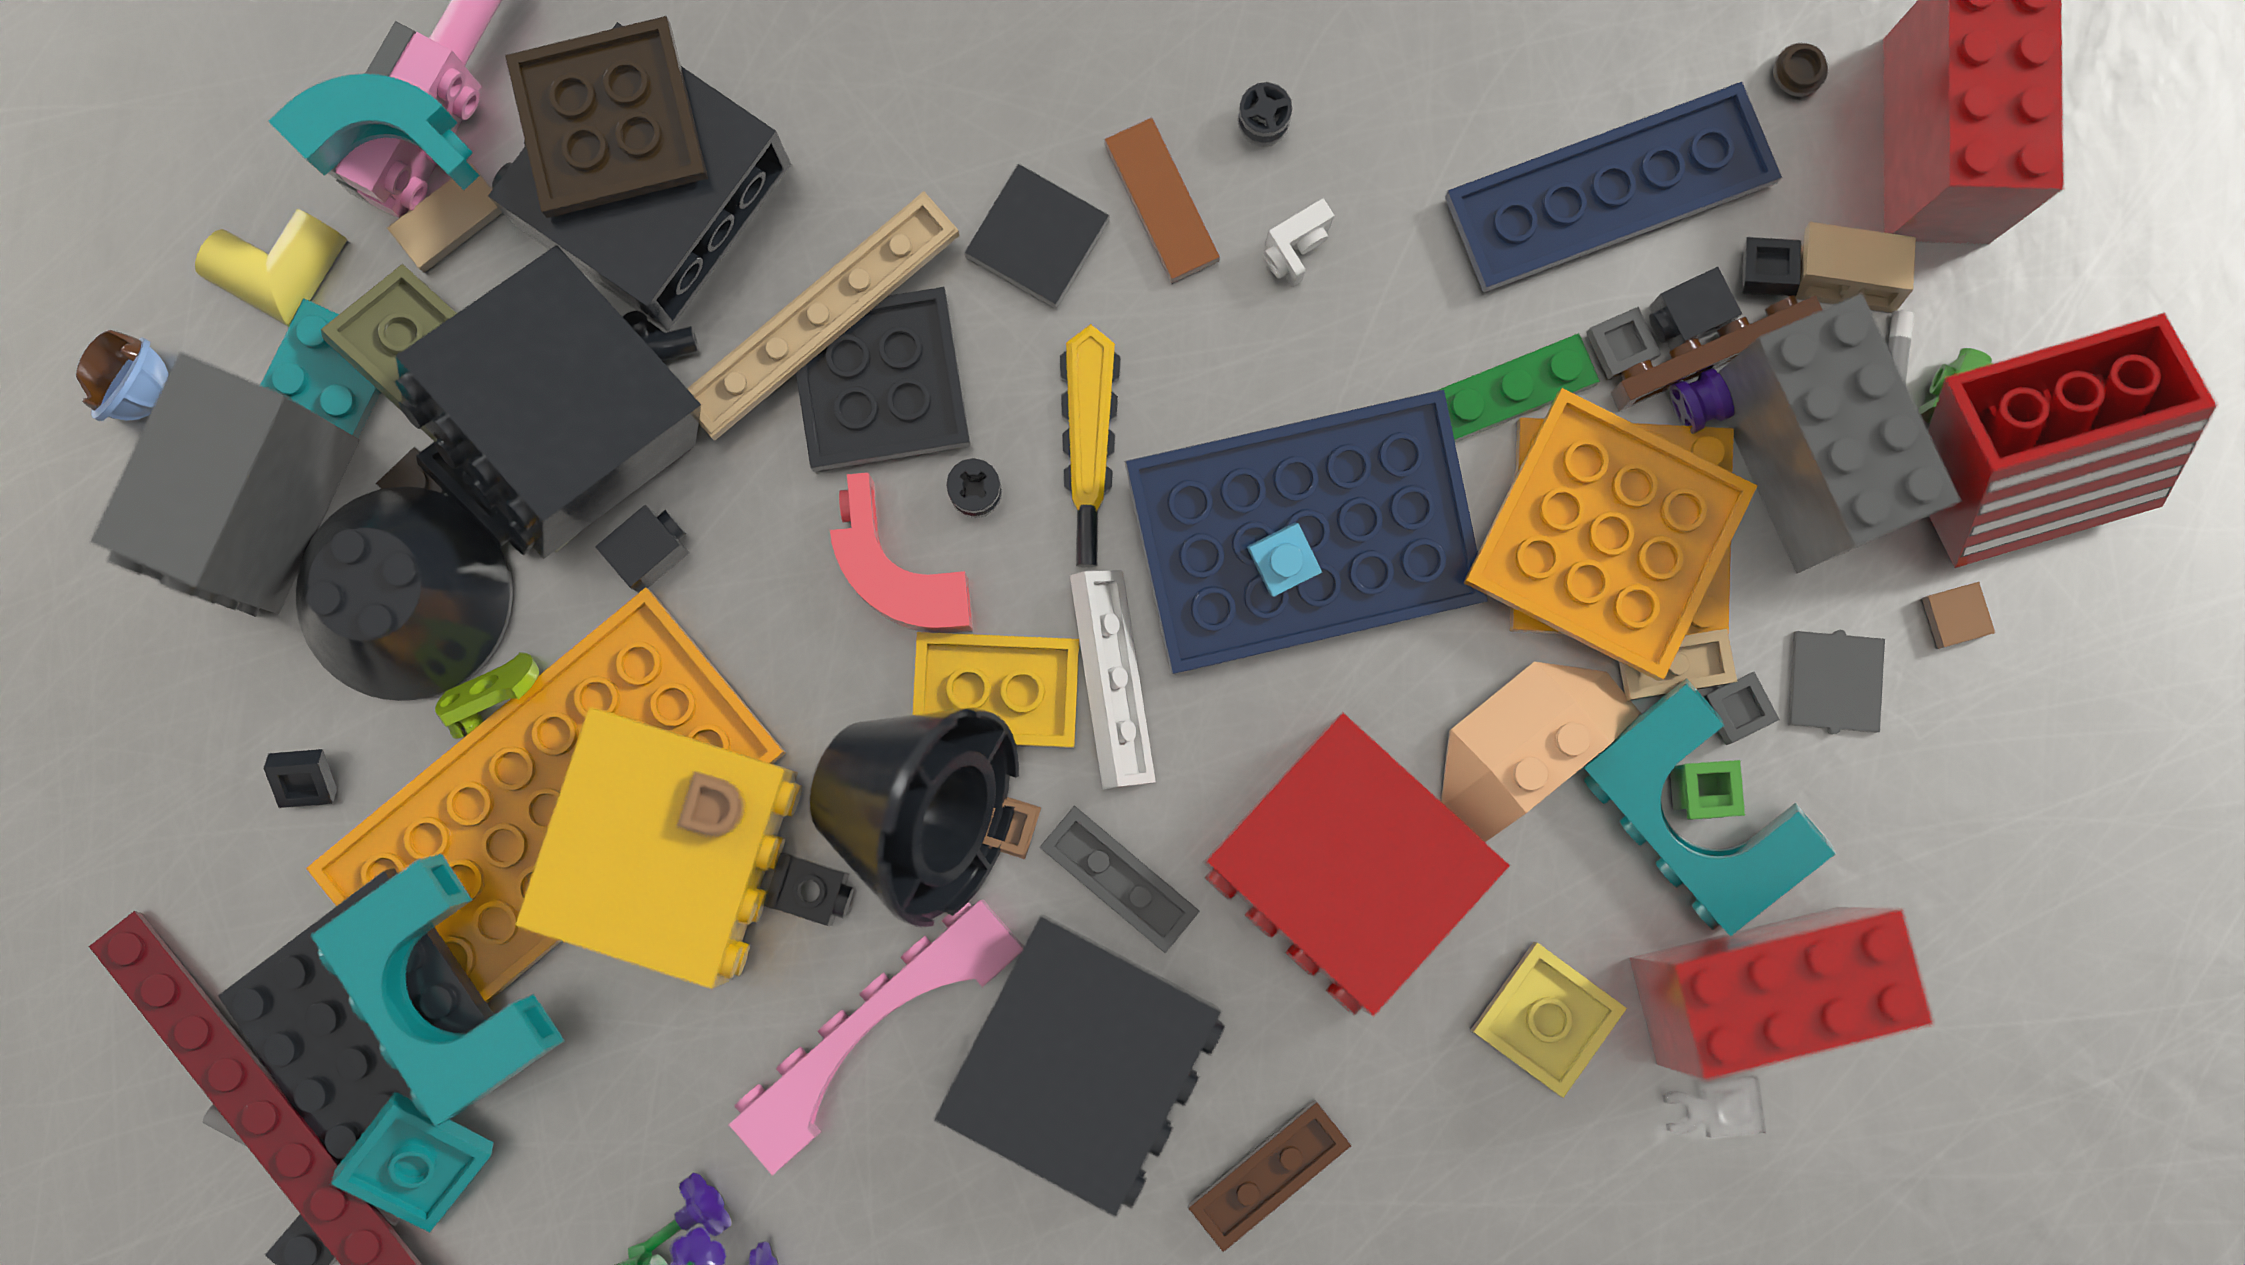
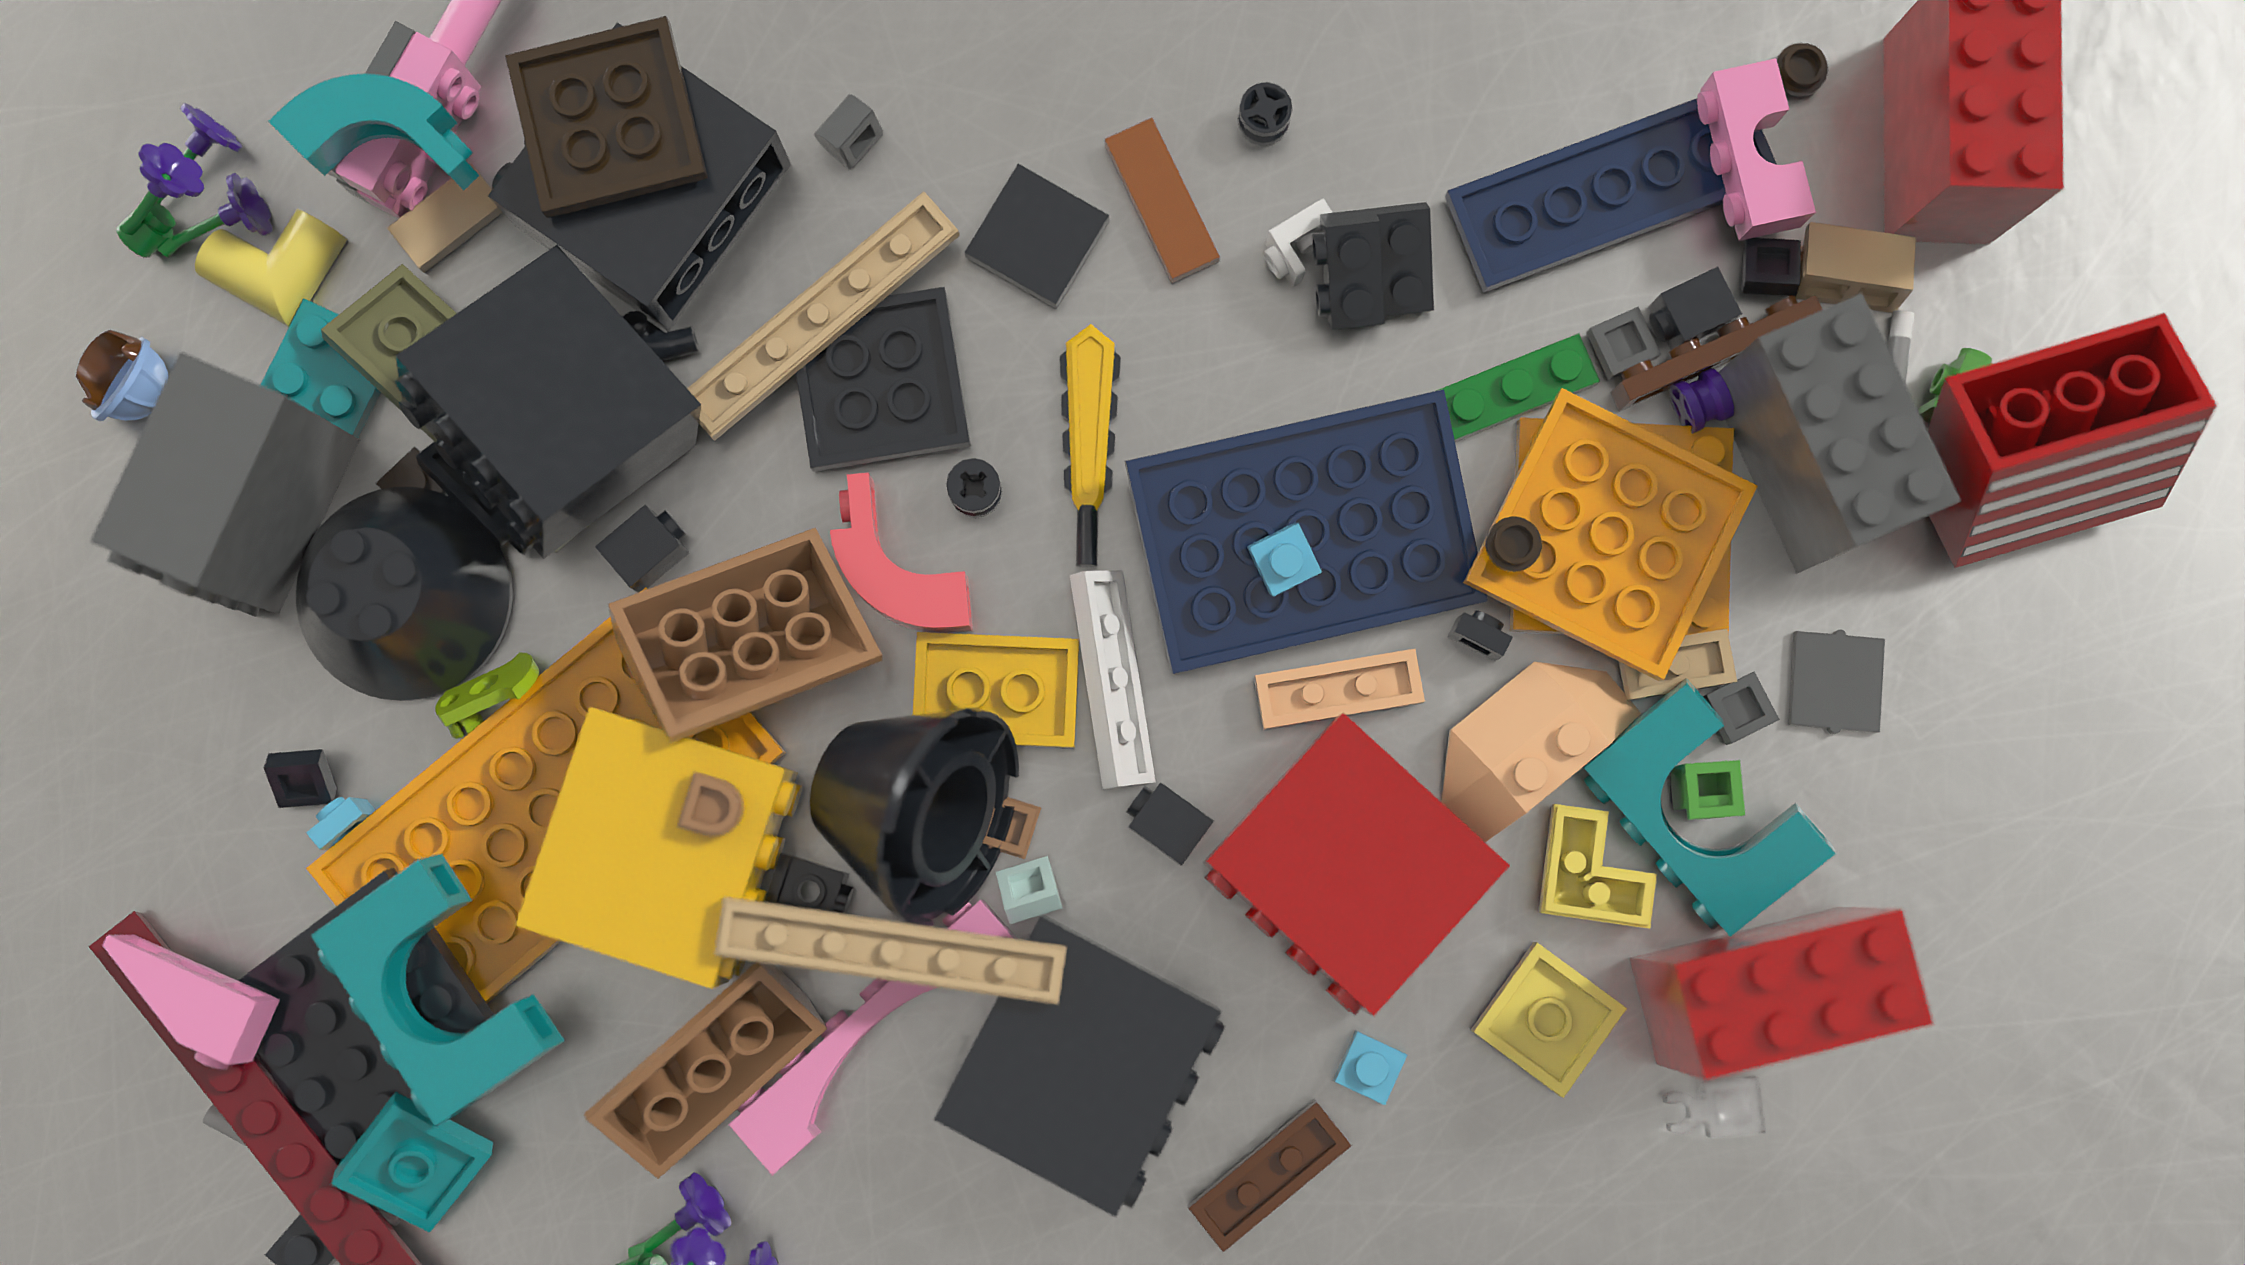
(176, 174): none -> dark purple plant
(196, 1004): none -> bright pink slope
(338, 820): none -> medium azure plate
(708, 1068): none -> medium nougat slope
(742, 634): none -> medium nougat slope
(849, 131): none -> dark grey brick
(890, 950): none -> tan tile
(1028, 890): none -> light aqua plate
(1119, 879): dark grey plate -> none
(1168, 822): none -> black brick
(1339, 688): none -> light nougat plate
(1370, 1067): none -> medium azure plate
(1374, 264): none -> black plate
(1481, 633): none -> black plate
(1513, 544): none -> dark brown plate
(1579, 884): none -> light yellow brick
(1760, 194): none -> bright pink arch
(1958, 615): medium nougat tile -> none

